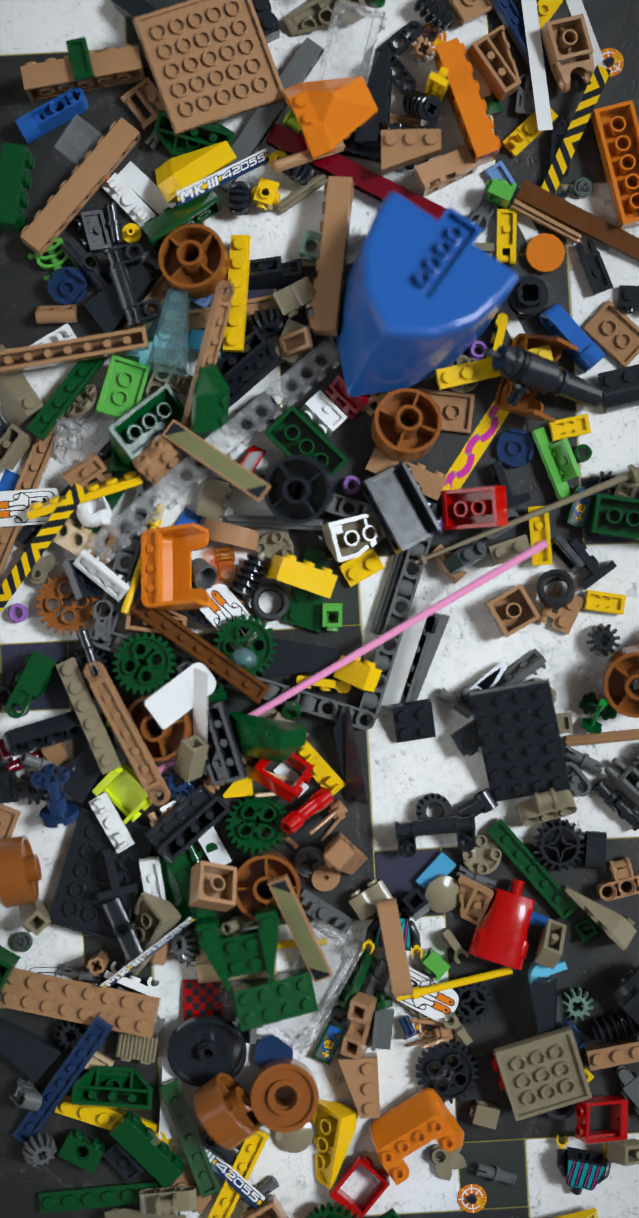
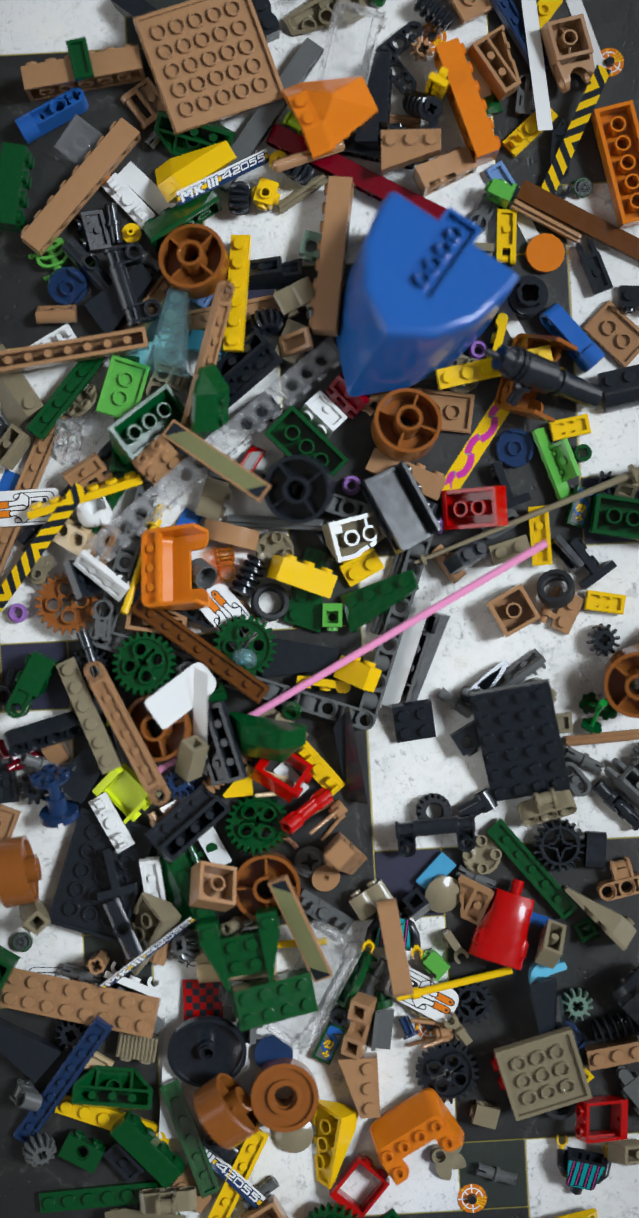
(372, 600): none -> dark green wing

